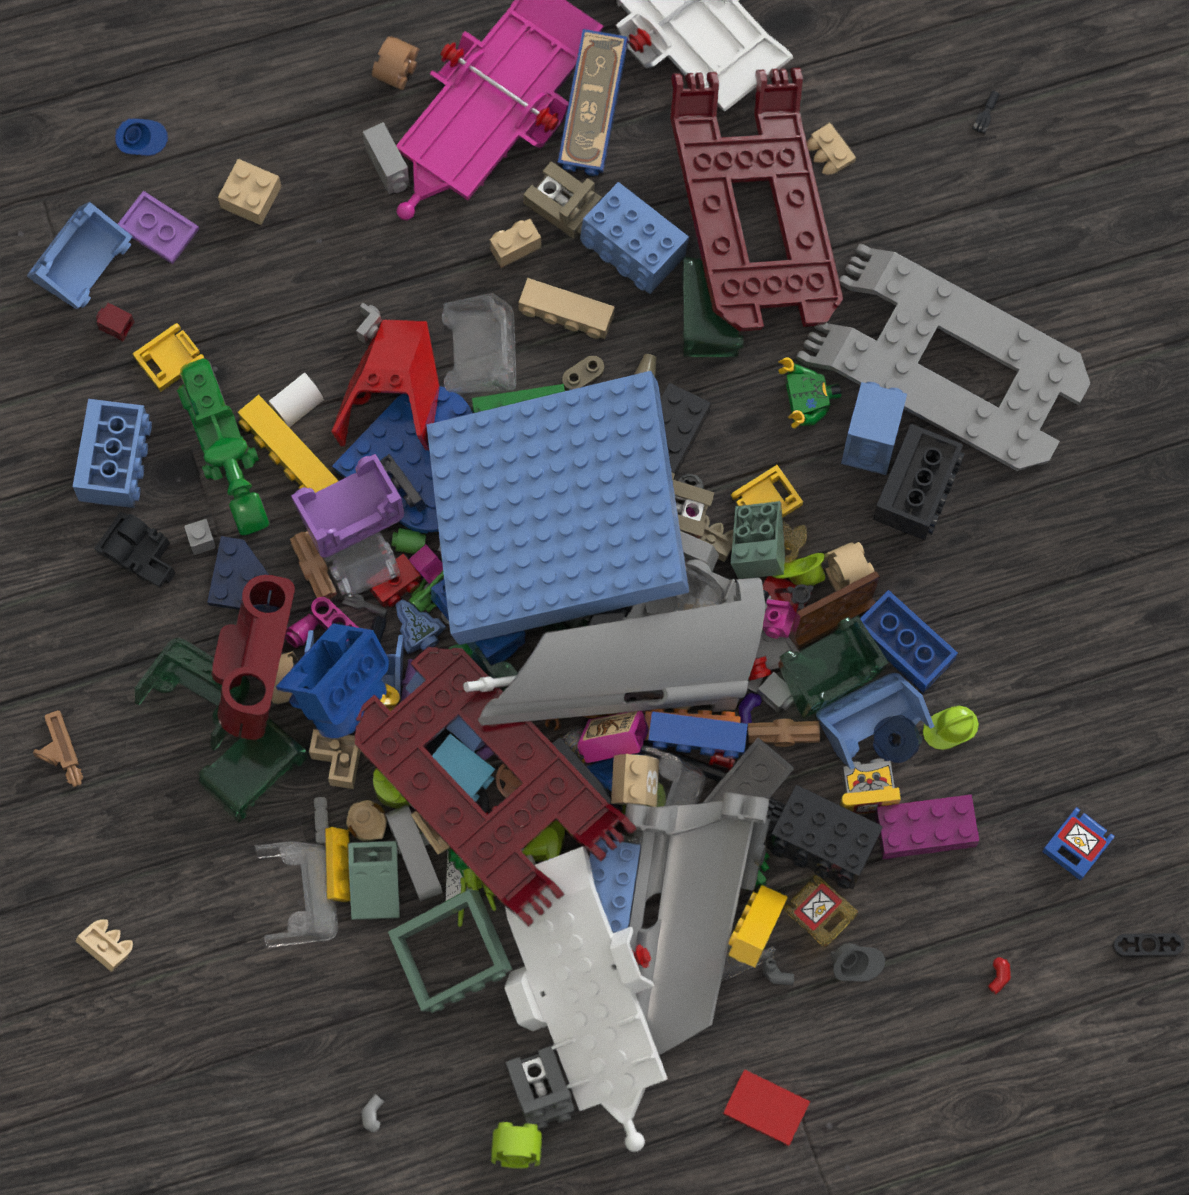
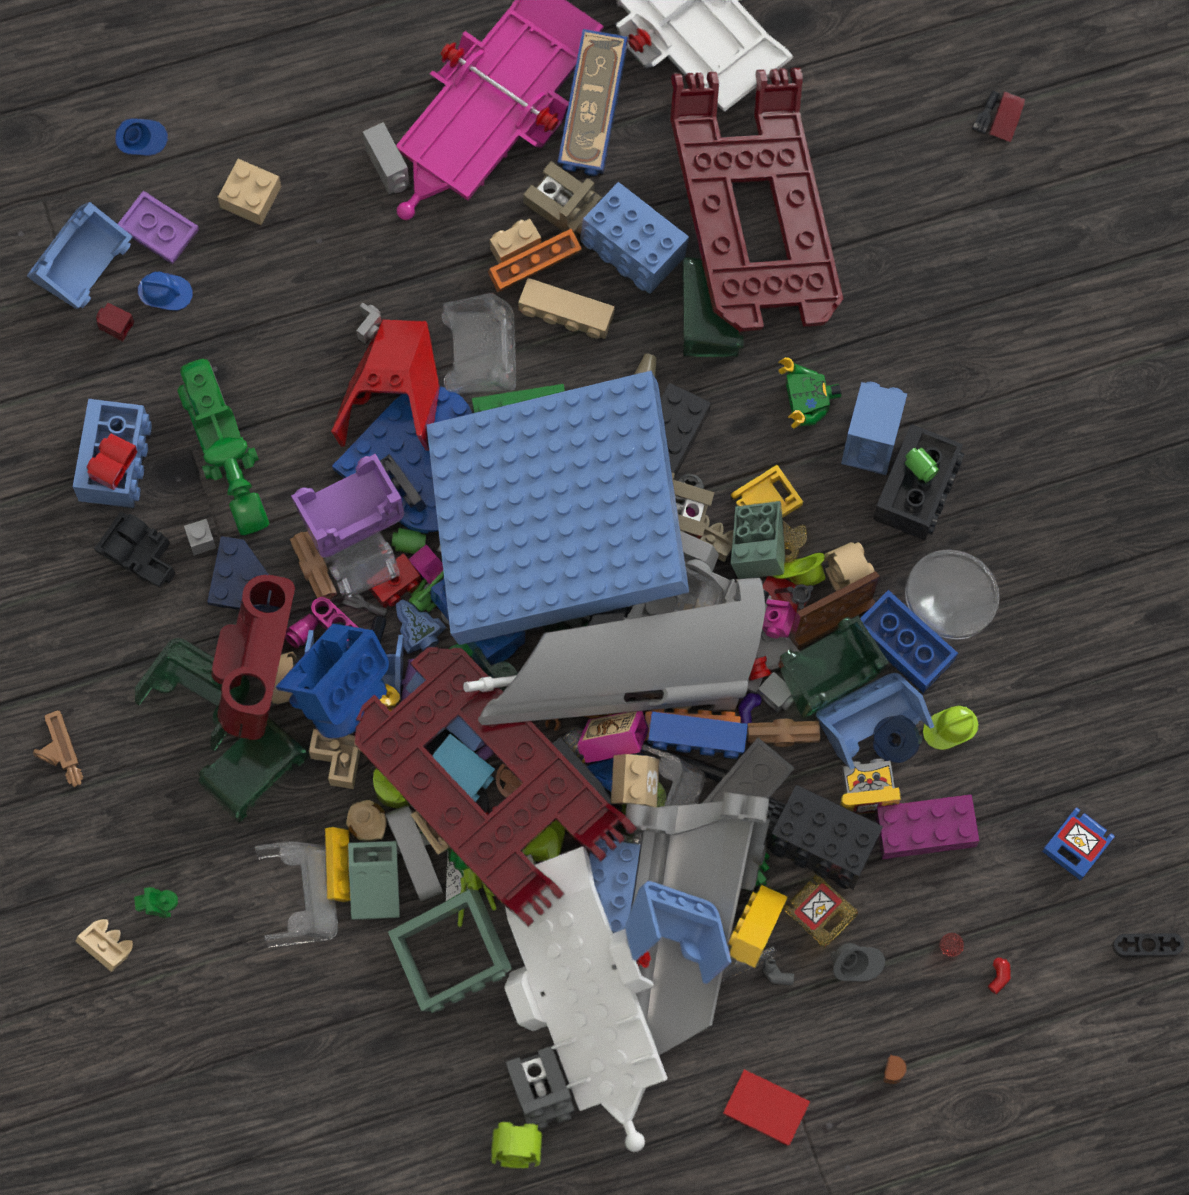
(111, 461): none -> red brick
(156, 902): none -> green hips
(165, 291): none -> blue piece
(169, 354): yellow container -> none
(284, 446): yellow brick -> none
(296, 400): white brick -> none
(321, 819): light grey axle -> none
(369, 1114): light grey arm -> none
(395, 62): medium nougat brick -> none
(534, 260): none -> orange brick
(584, 374): dark tan plate -> none
(682, 919): none -> medium blue windscreen
(720, 760): red bush -> none
(831, 149): tan plate -> none
(894, 1070): none -> dark orange brick
(921, 464): none -> bright green brick
(930, 303): light grey bracket -> none
(951, 945): none -> clear red plate
(953, 593): none -> clear dish
(1007, 116): none -> dark red slope

